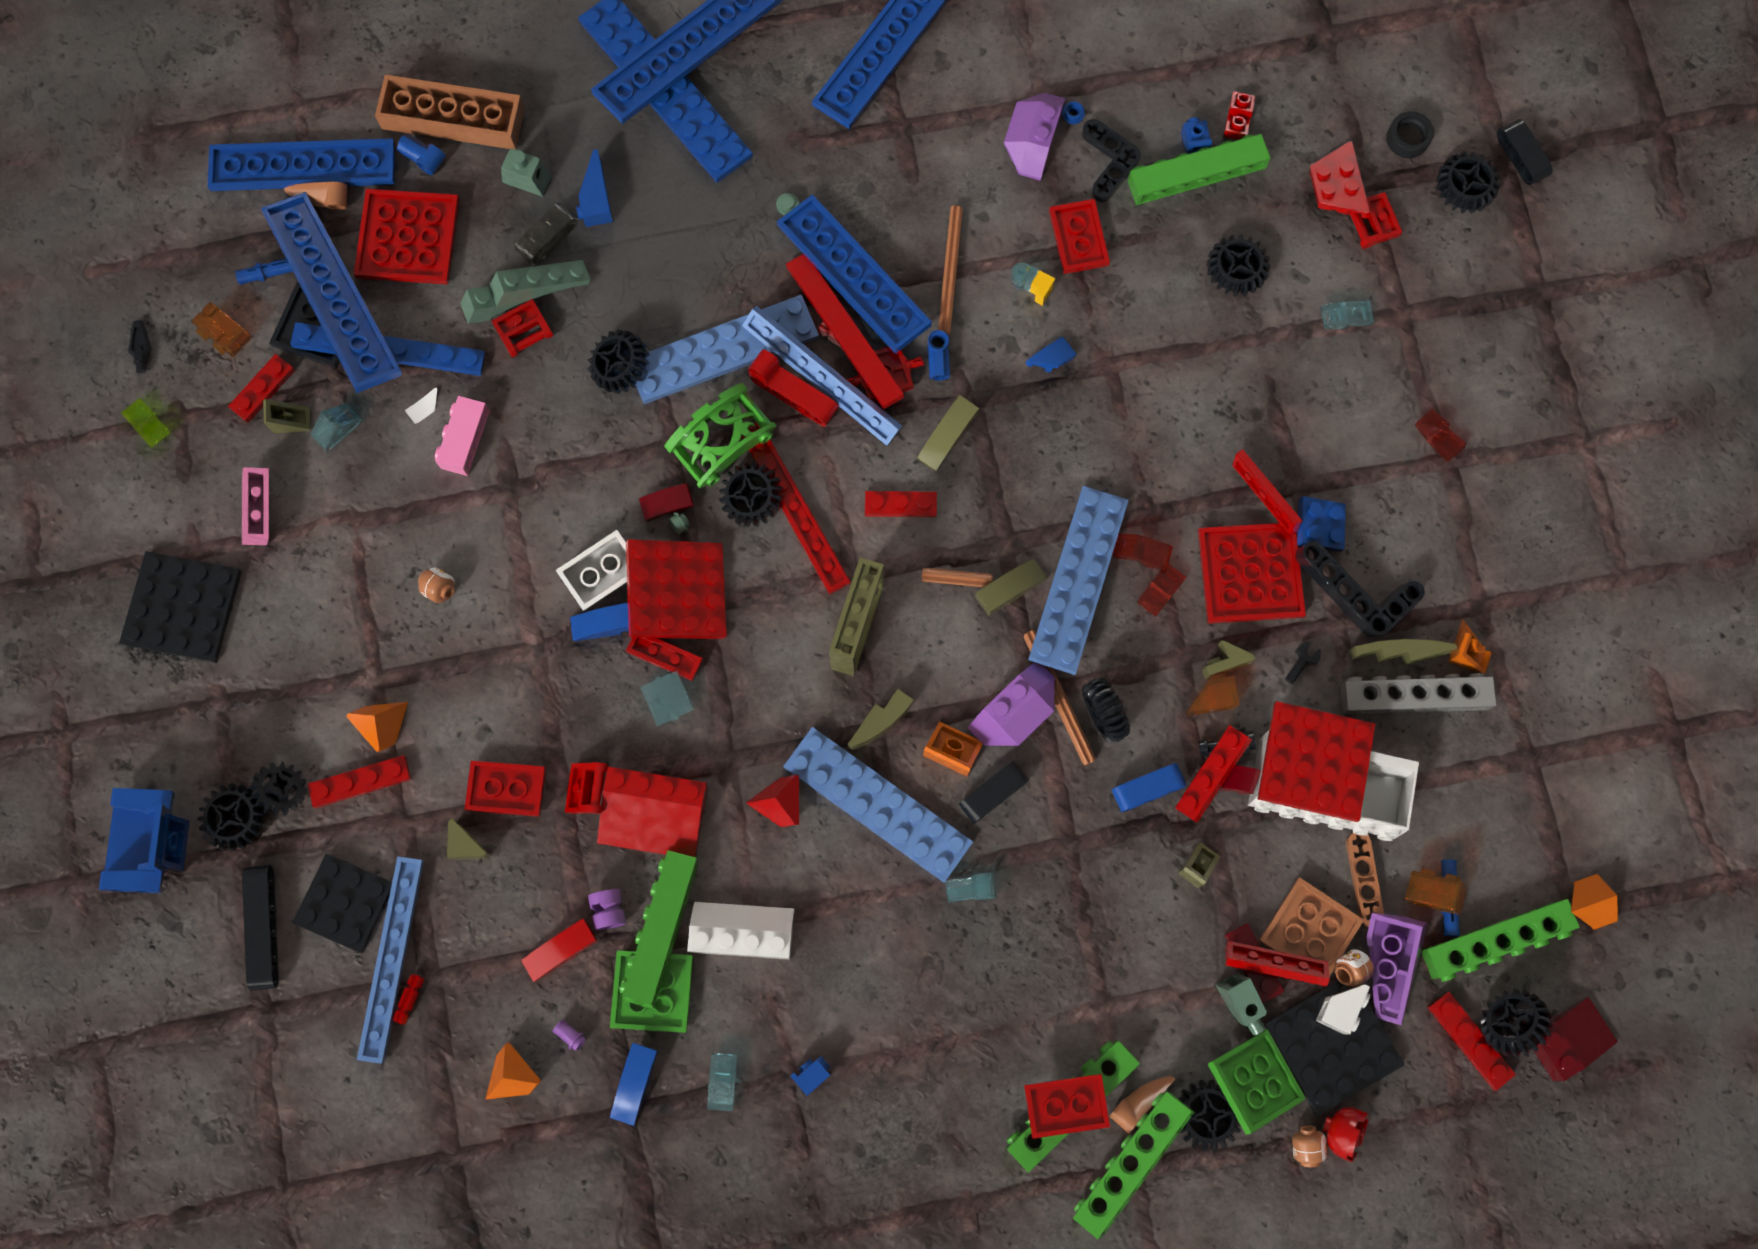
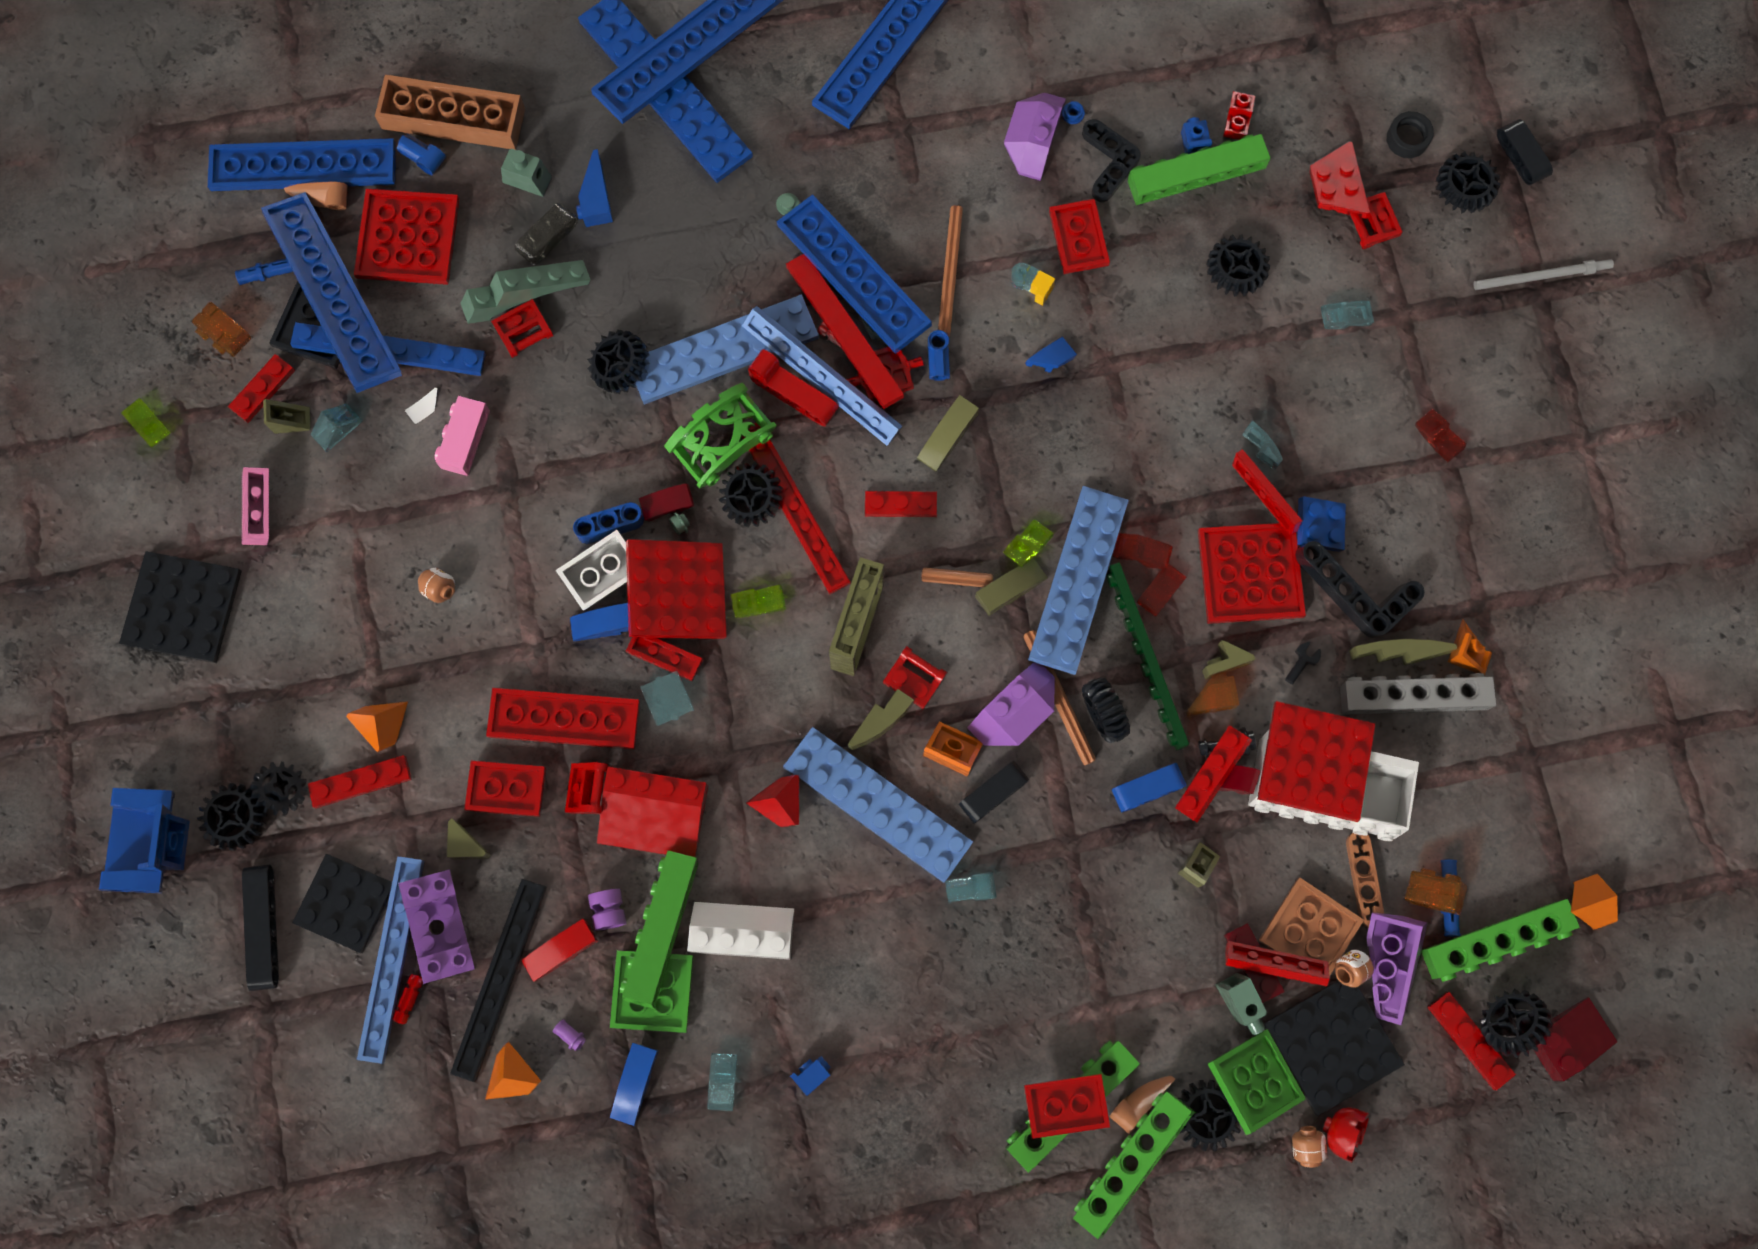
(139, 345): black piece -> none
(430, 900): none -> medium lavender plate
(498, 980): none -> black tile
(563, 718): none -> red plate
(597, 520): none -> blue beam
(758, 602): none -> clear neon green slope
(912, 684): none -> red plate
(1028, 544): none -> clear neon green slope
(1149, 666): none -> dark green plate
(1268, 450): none -> clear light blue slope
(1342, 1009): white slope -> none
(1587, 267): none -> light grey bar

